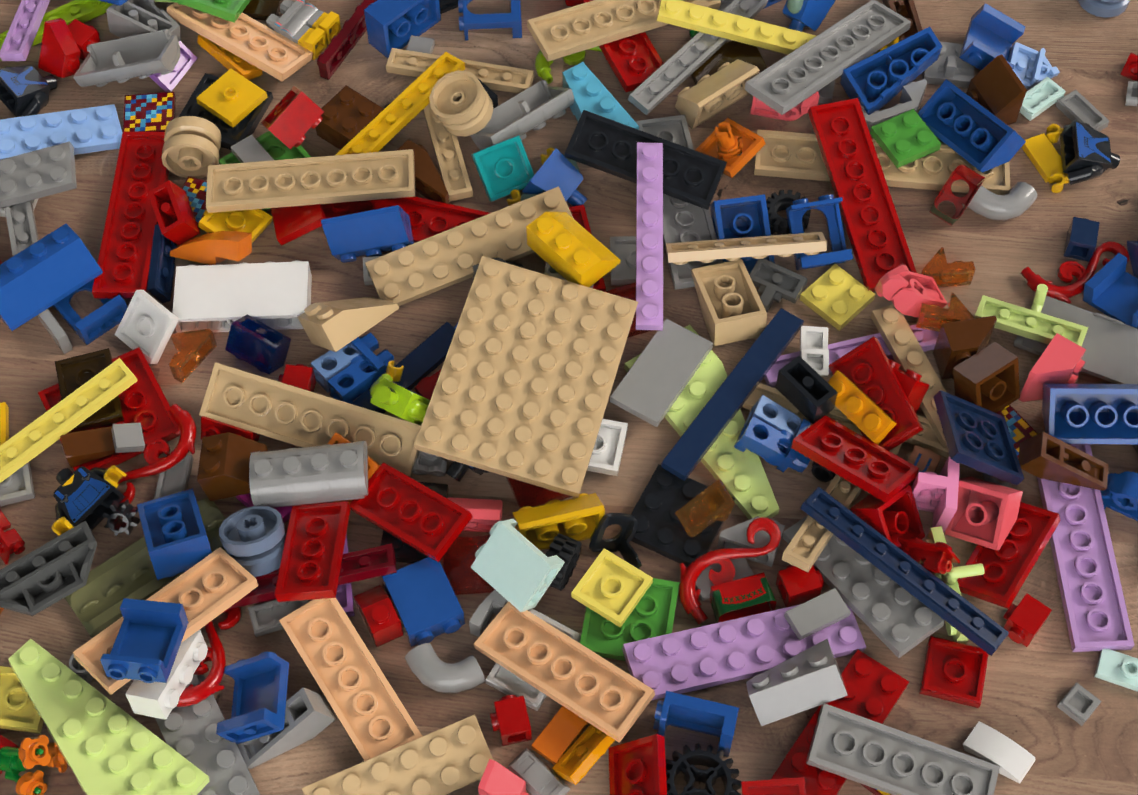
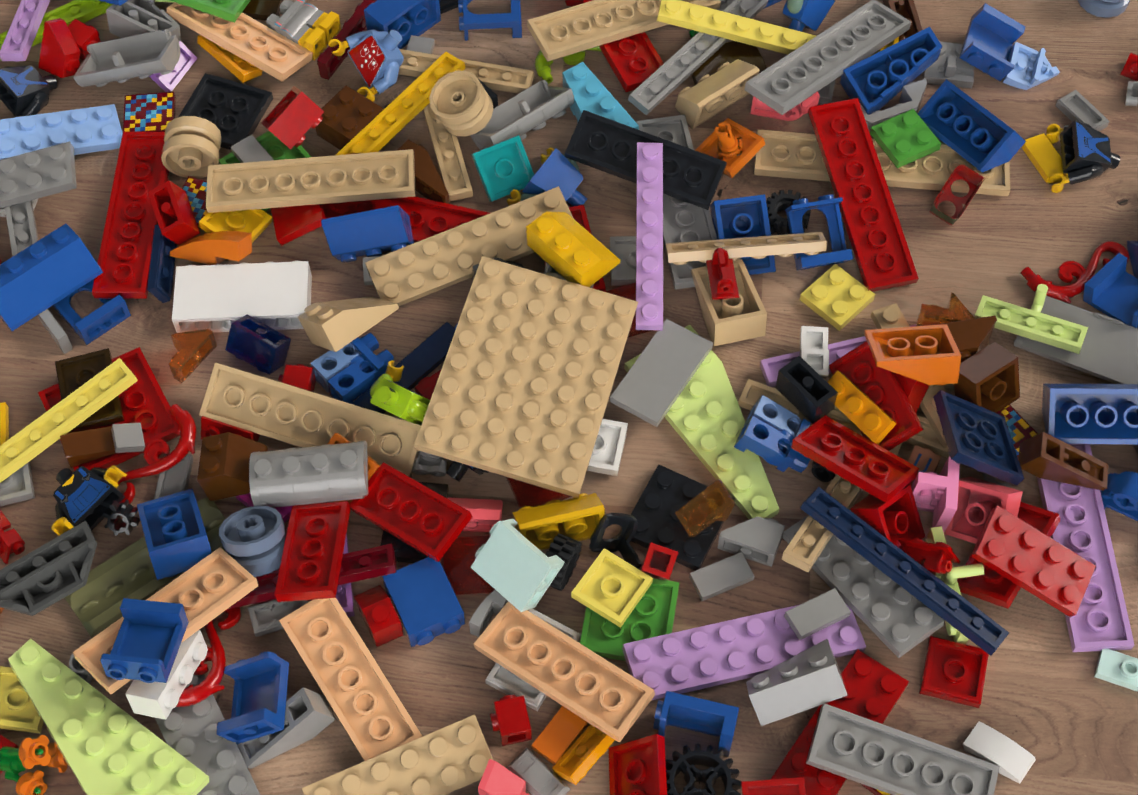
(147, 326): white plate -> none
(231, 97): yellow plate -> none
(375, 57): none -> torso
(444, 676): light grey cylinder -> none
(659, 561): none -> red brick
(690, 598): red plant -> none
(722, 276): none -> red hinge
(732, 394): dark blue tile -> none
(741, 598): red piece -> none
(776, 283): dark grey hinge -> none
(798, 585): red brick -> none
(909, 290): coral piece -> none
(917, 352): none -> orange slope
(949, 274): clear orange slope -> none
(998, 90): reddish brown slope -> none
(1003, 206): light grey cylinder -> none
(1025, 619): red brick -> none
(1033, 561): none -> plate
(1041, 98): light aqua plate -> none
(1057, 365): coral slope -> none
(1079, 704): light grey tile -> none
(1081, 239): dark blue brick -> none

